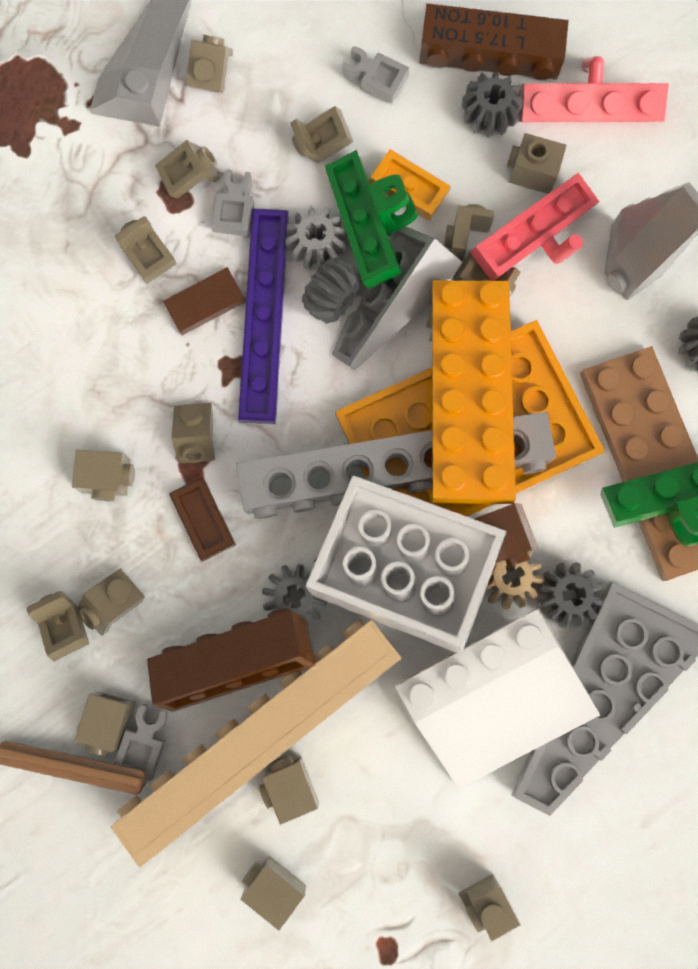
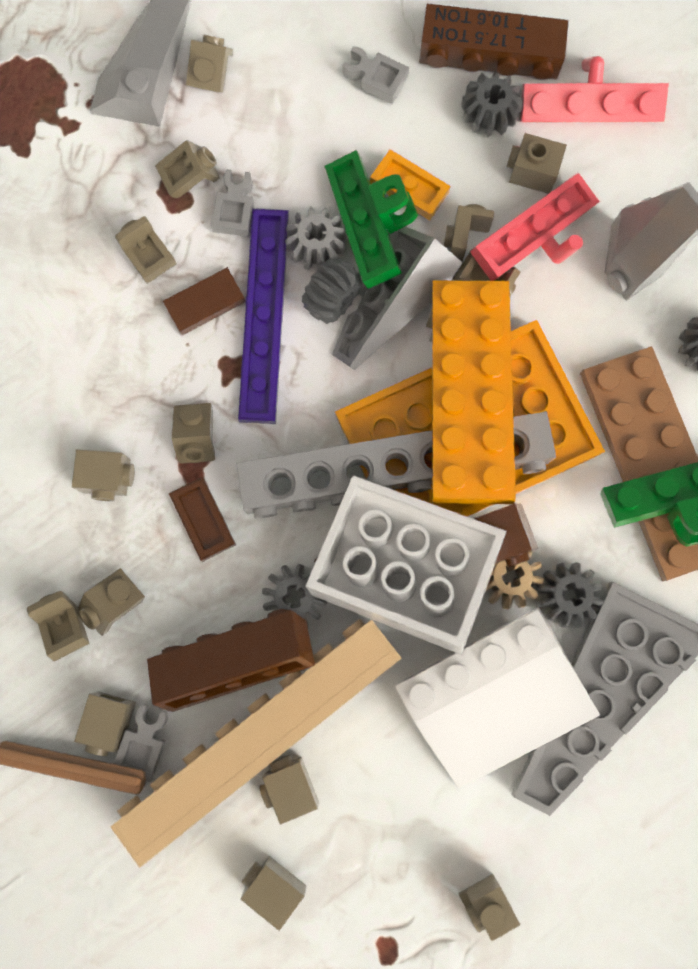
(322, 135): dark tan bracket -> none

